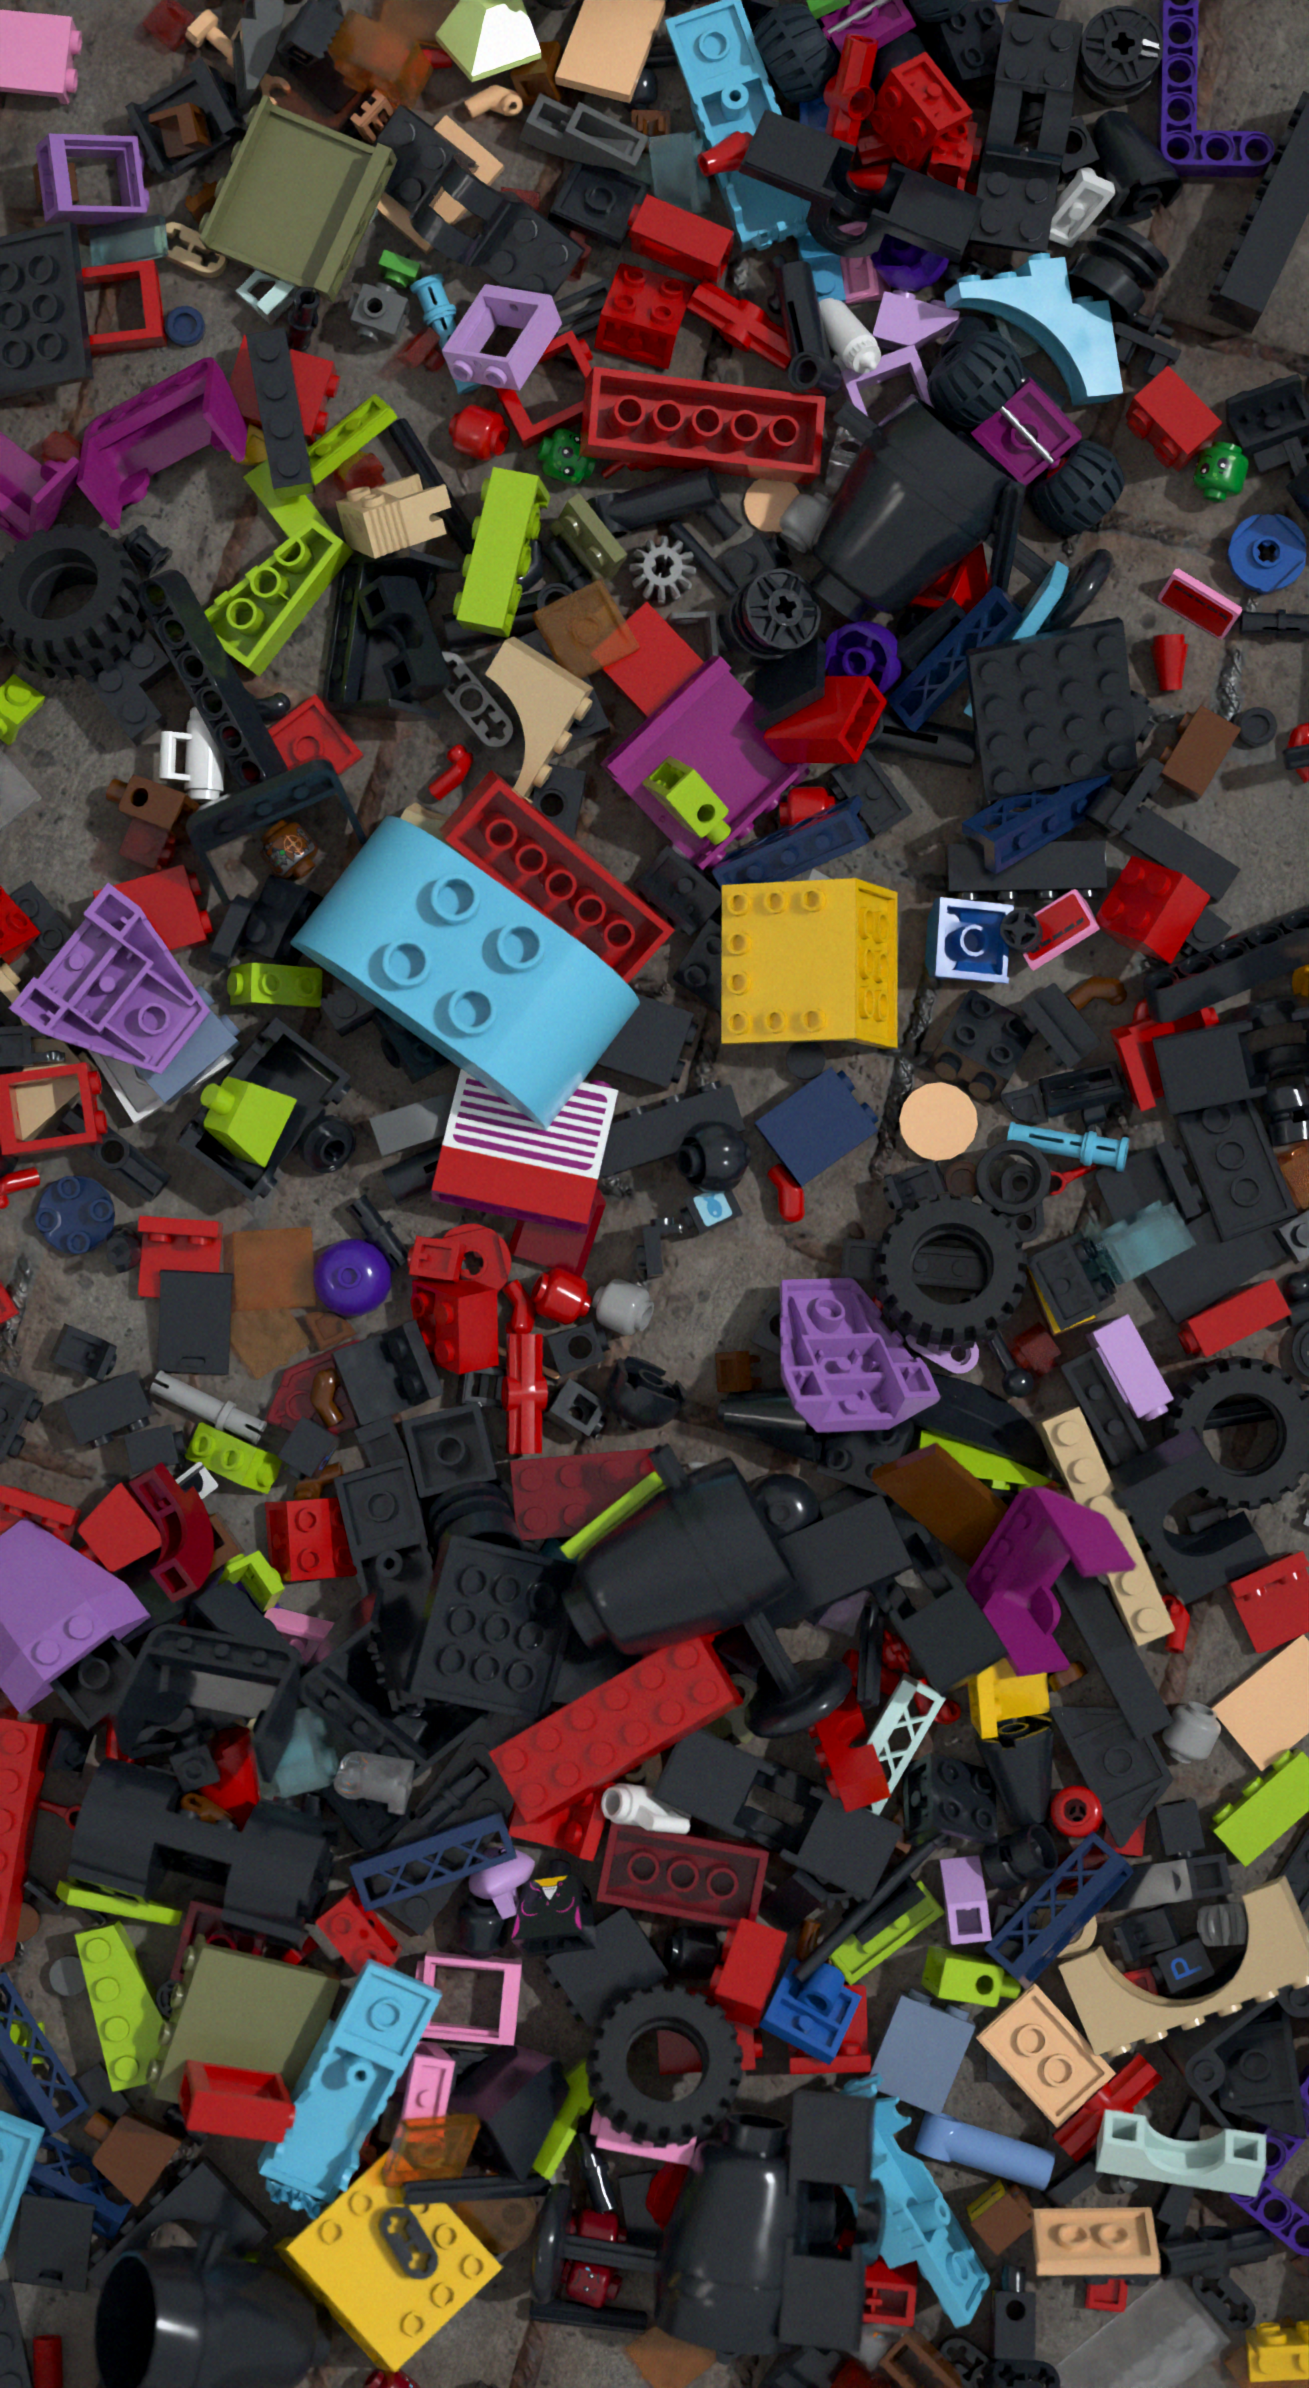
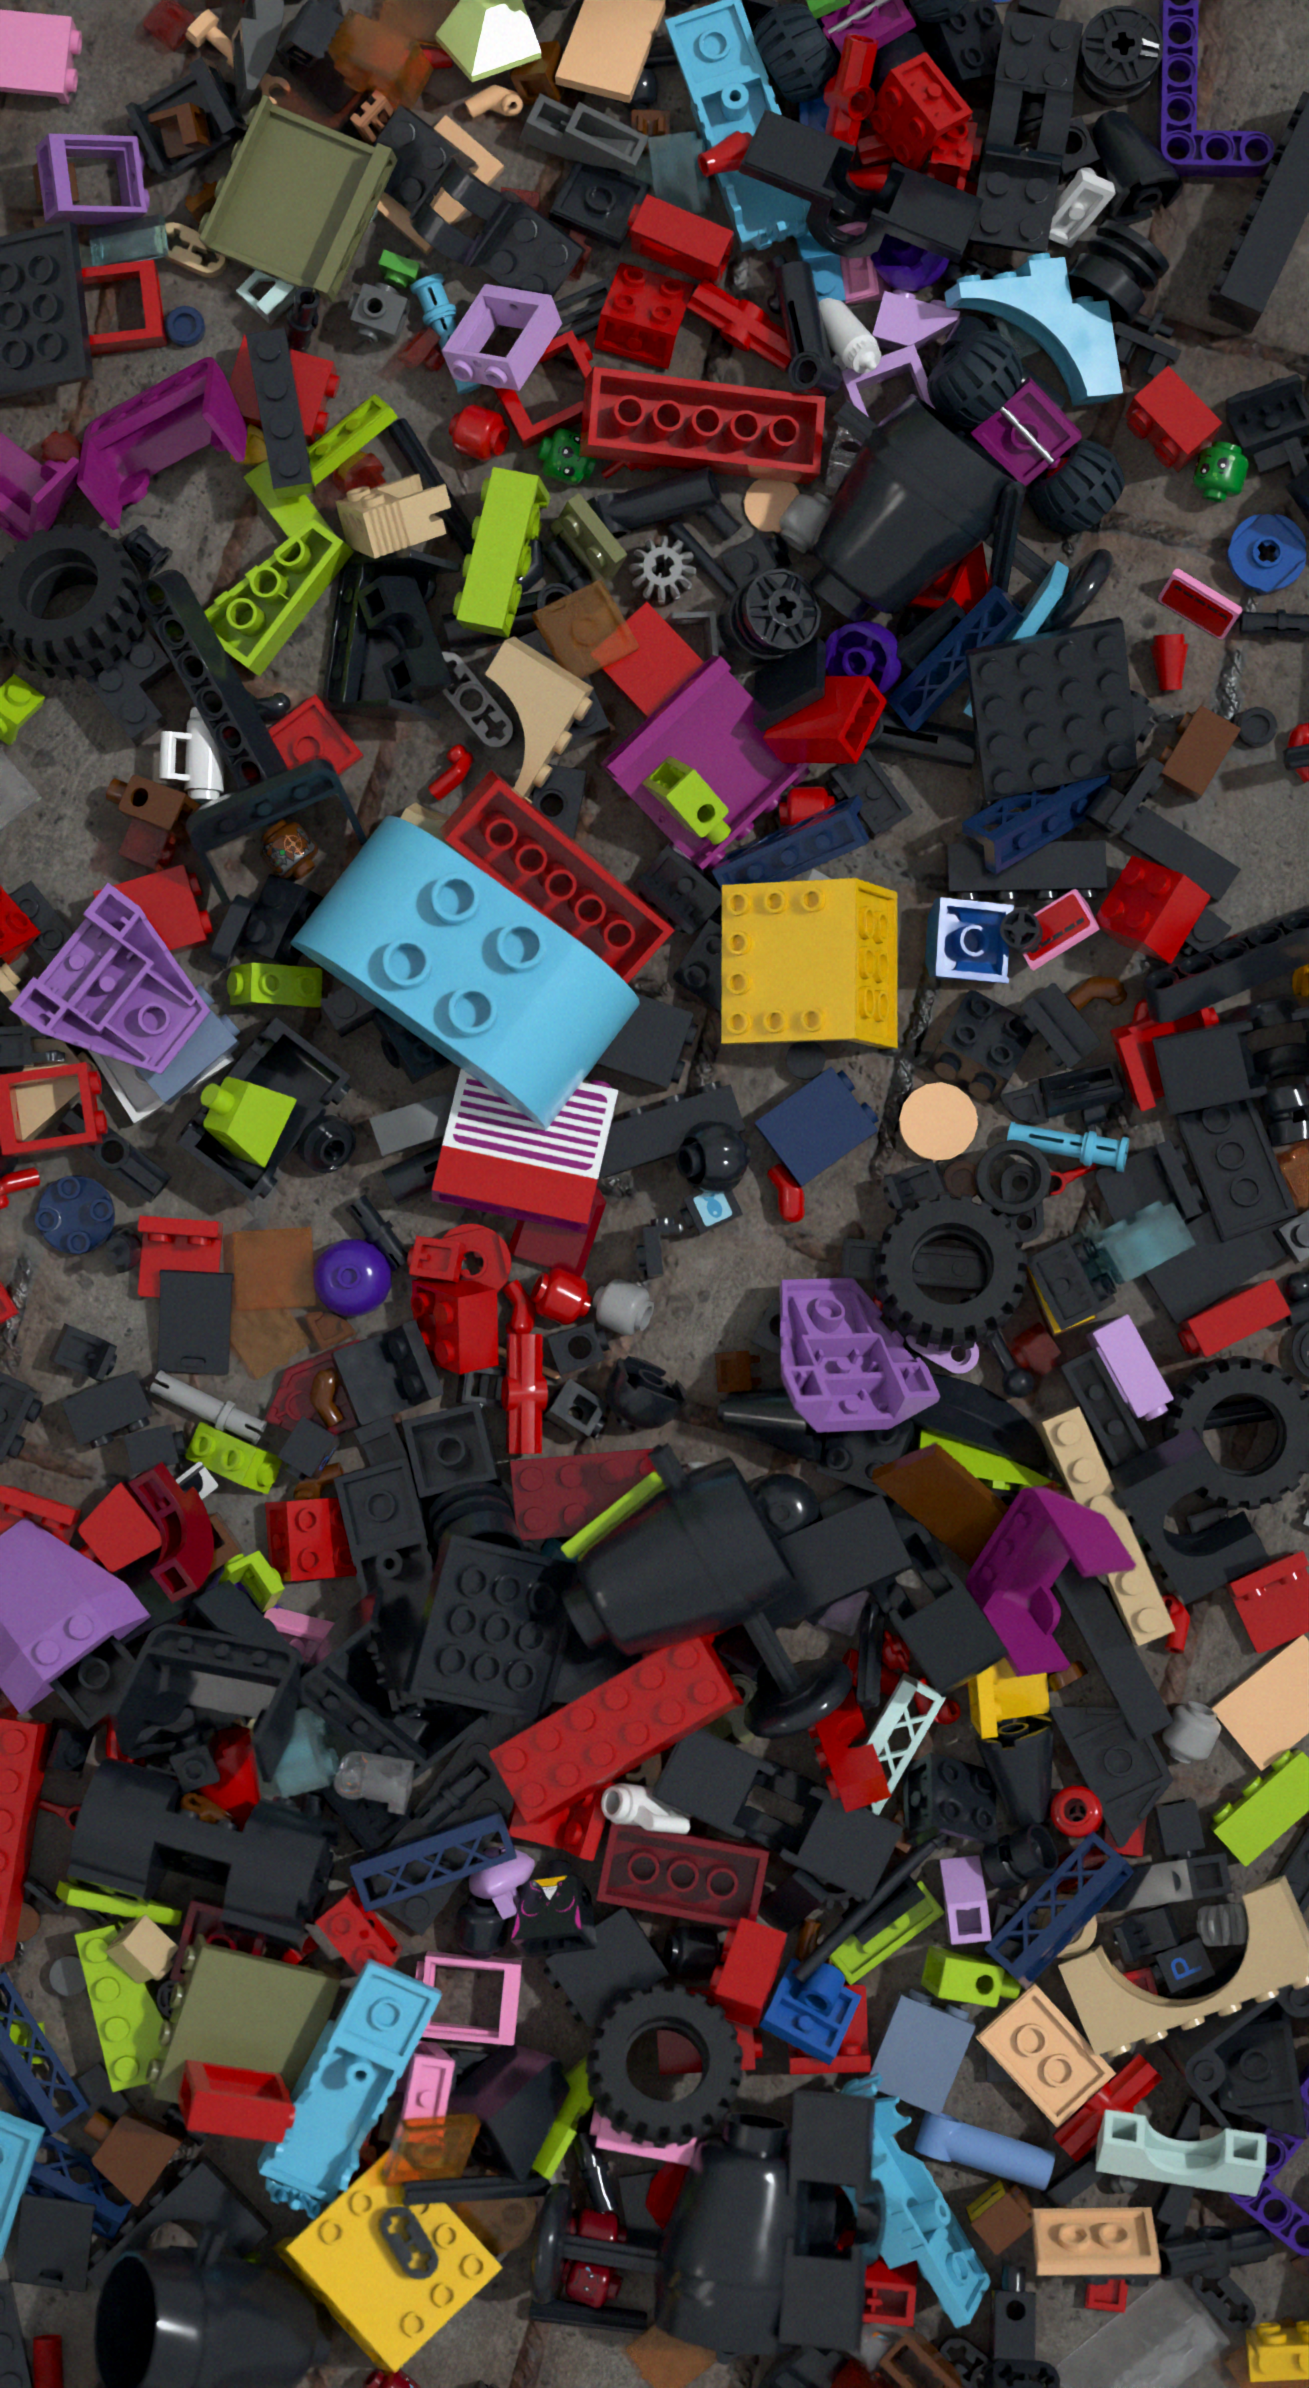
(143, 1950): none -> tan brick

